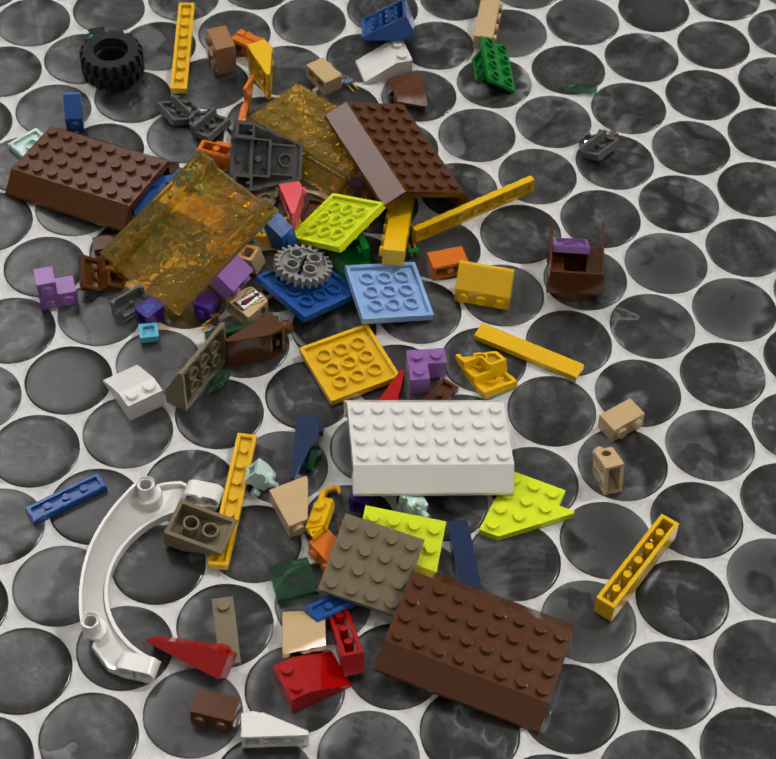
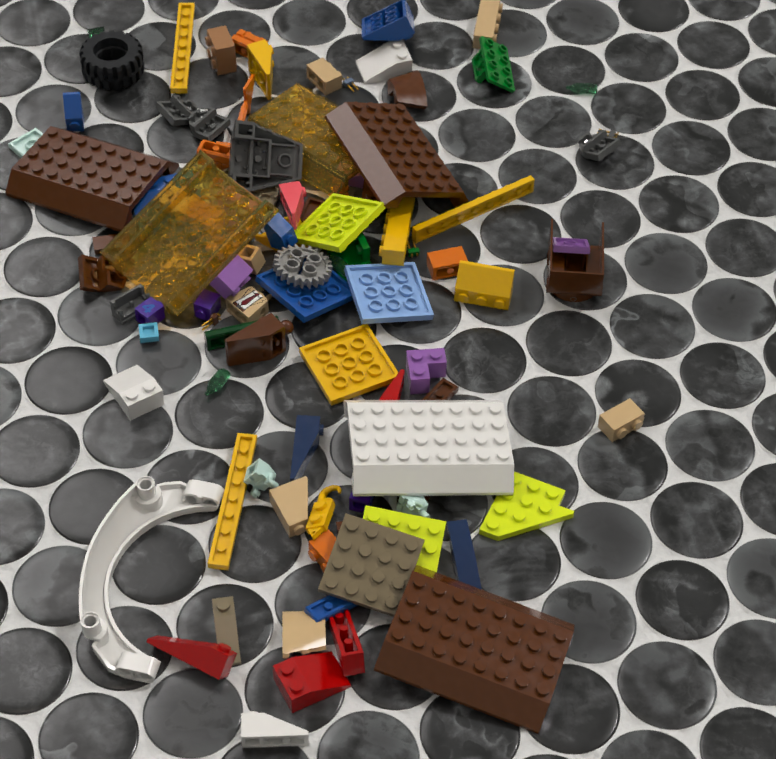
(54, 291): medium lavender brick -> none
(65, 499): blue tile -> none
(198, 370): dark tan slope -> none
(198, 529): dark tan slope -> none
(215, 710): reddish brown brick -> none
(292, 580): clear green tile -> none
(314, 459): dark green tile -> none
(487, 373): yellow slope -> none
(529, 352): yellow tile -> none
(608, 470): tan torso -> none
(636, 567): yellow brick -> none

